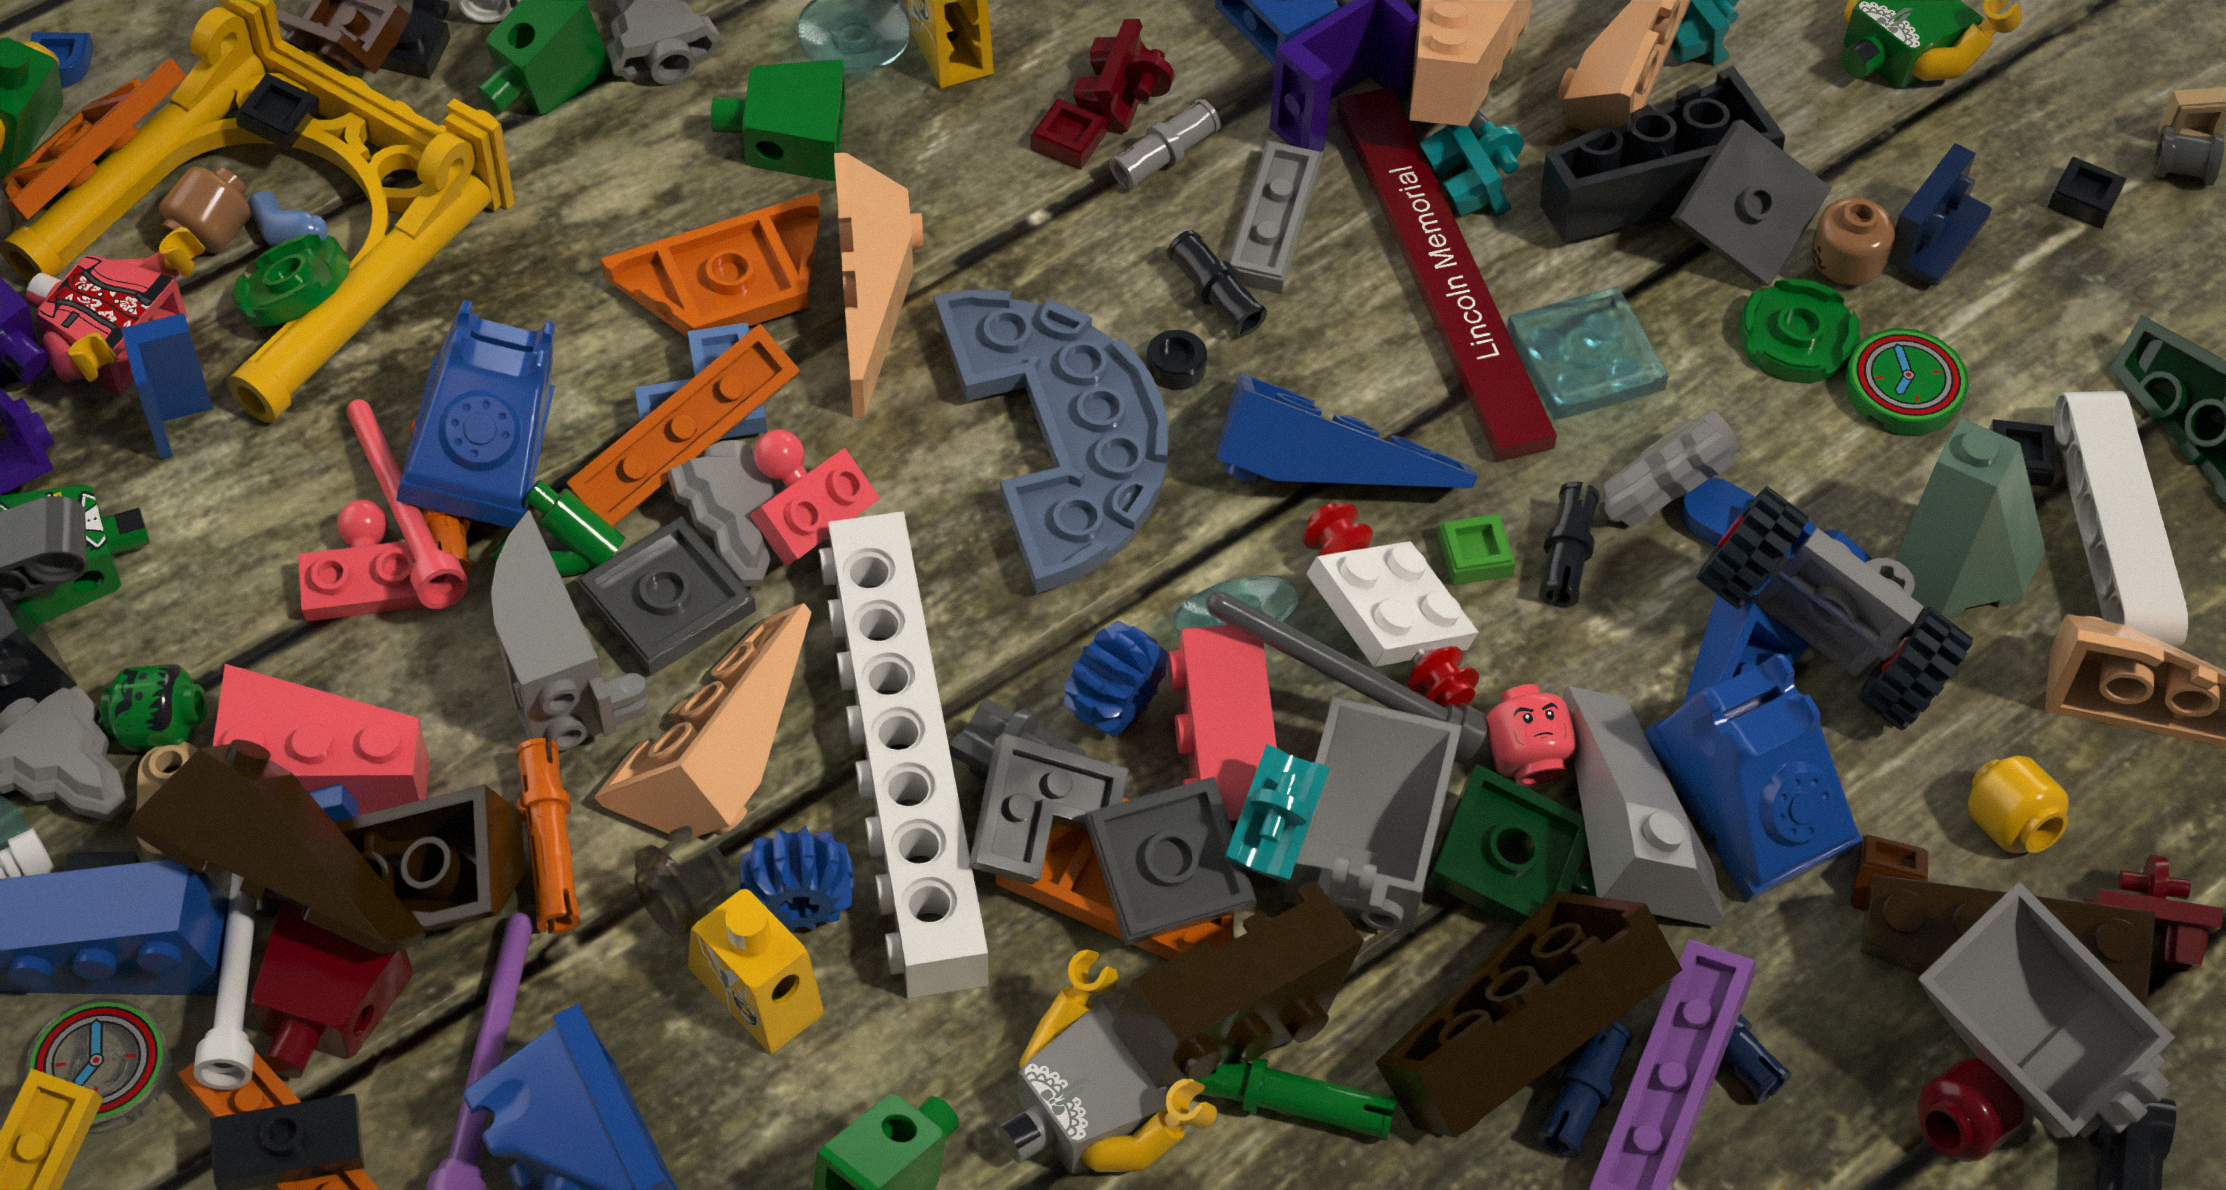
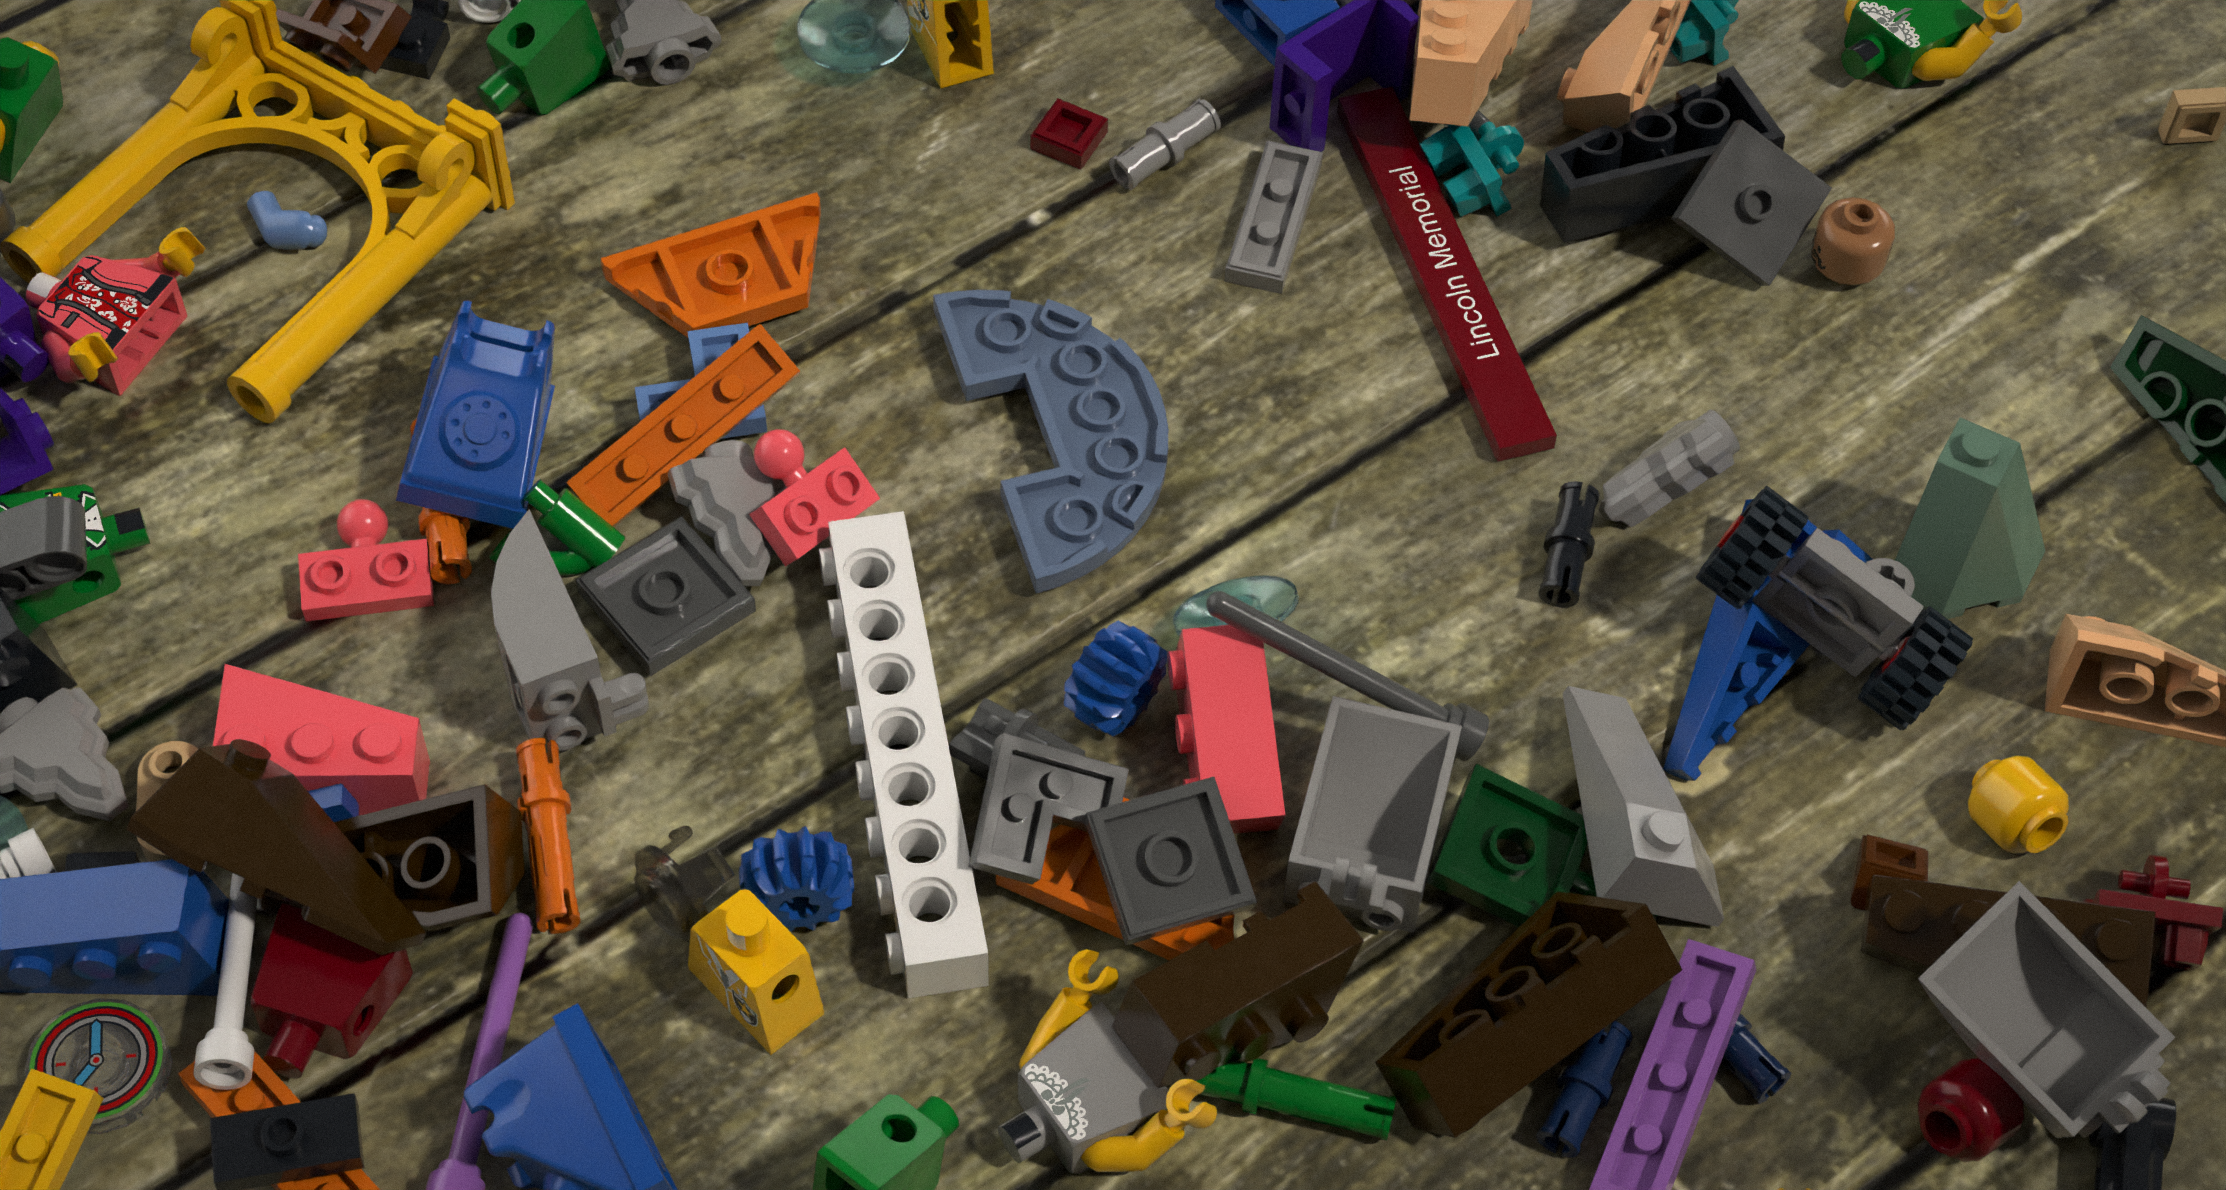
(70, 151): orange wing -> none
(72, 50): blue tile -> none
(153, 707): green head -> none
(166, 374): blue panel -> none
(207, 206): medium nougat head -> none
(277, 111): black tile -> none
(291, 280): green tile -> none
(435, 574): coral piece -> none
(721, 738): light nougat wedge -> none
(789, 117): green torso -> none
(876, 266): light nougat wedge -> none
(1126, 76): dark red hips -> none
(1176, 359): black tile -> none
(1216, 282): black pin -> none
(1276, 814): teal hips -> none
(1286, 439): blue wedge -> none
(1392, 604): white plate -> none
(1476, 549): bright green tile -> none
(1531, 735): coral head -> none
(1587, 353): clear light blue plate -> none
(1713, 508): blue tile -> none
(1758, 777): blue piece -> none
(1798, 331): green tile -> none
(1906, 381): tile -> none
(1939, 220): dark blue bracket -> none
(2036, 445): black tile -> none
(2087, 192): black tile -> none
(2119, 514): white beam -> none
(2188, 155): dark grey bush -> none

